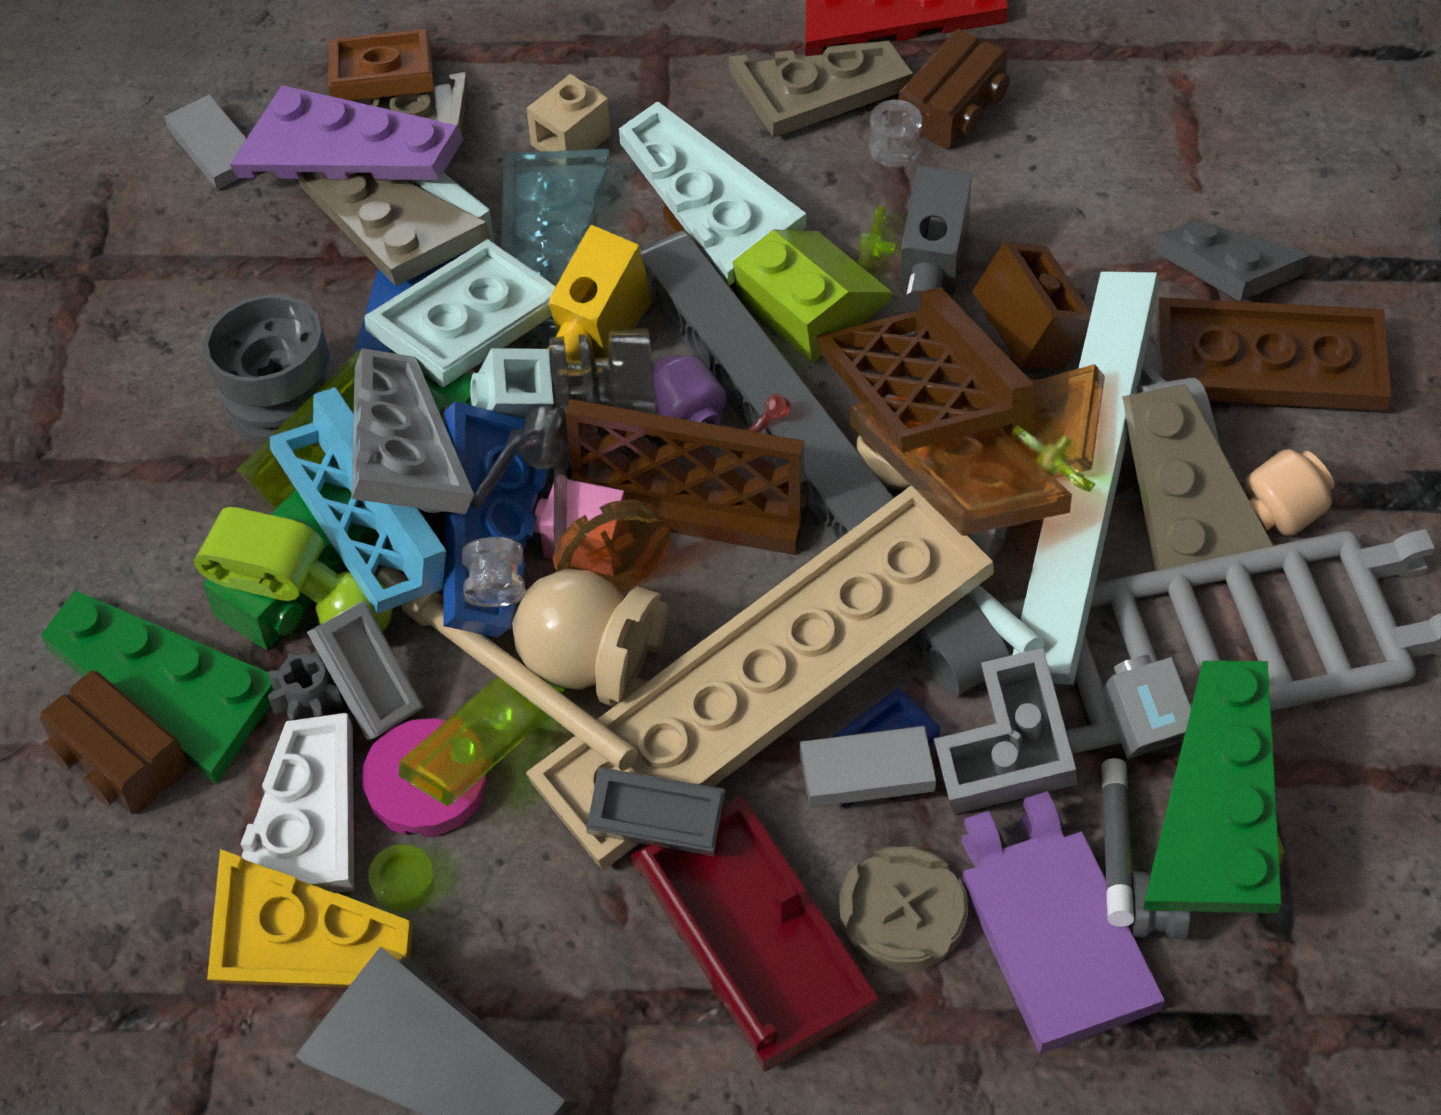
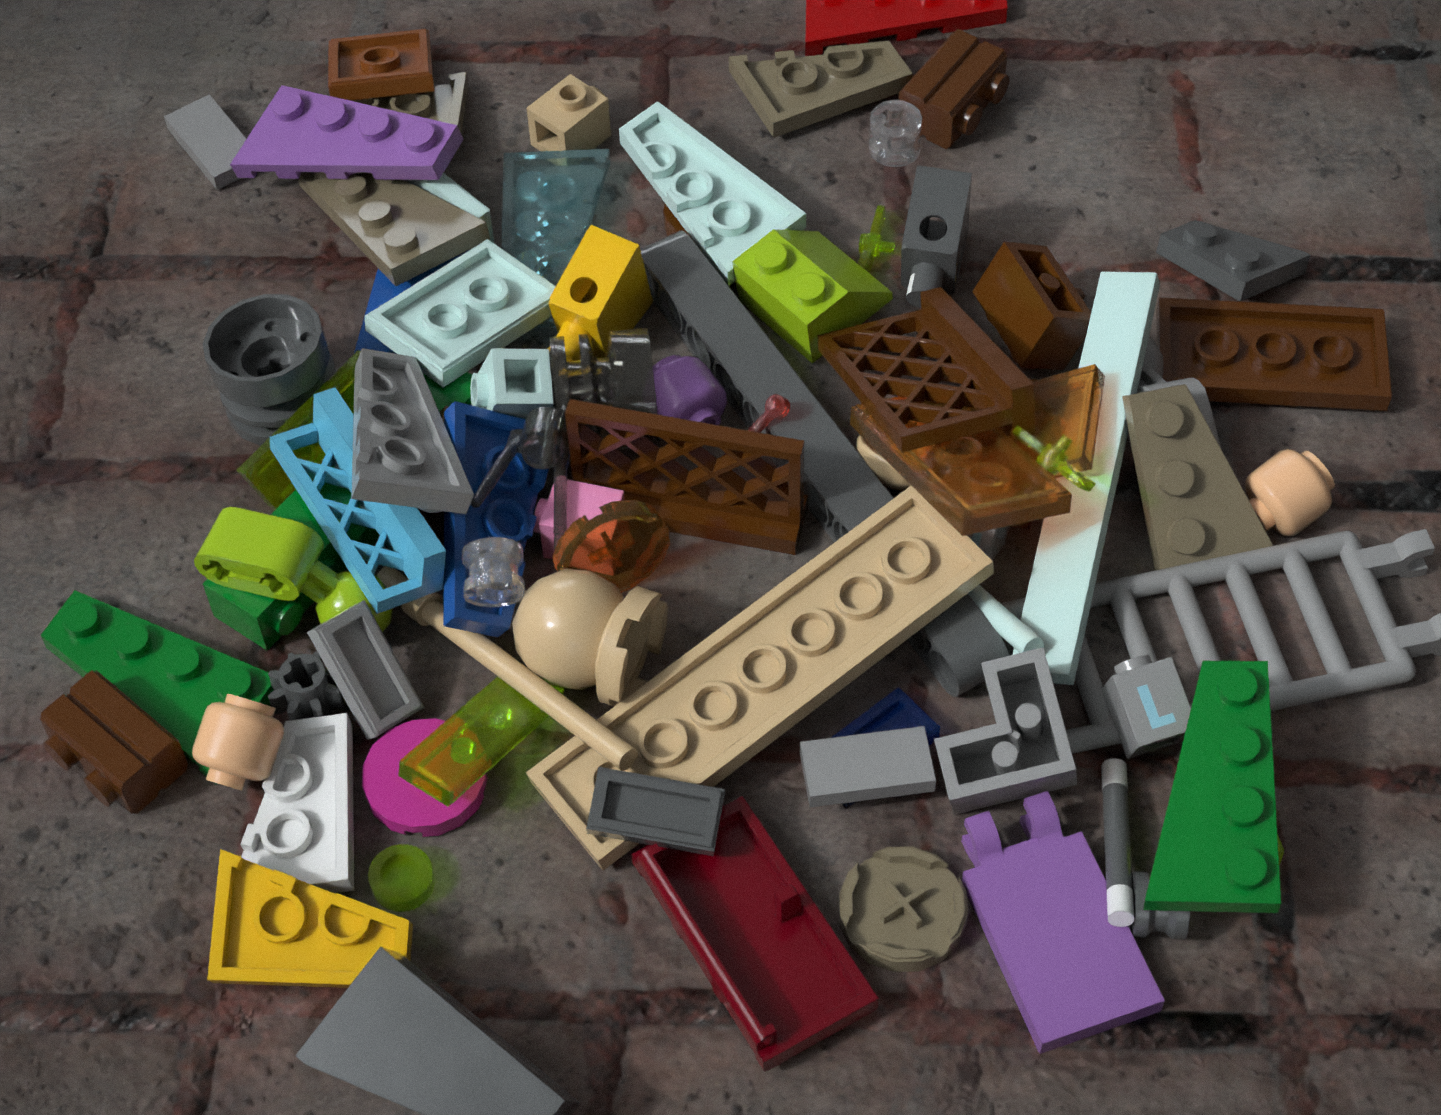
(238, 741): none -> light nougat head

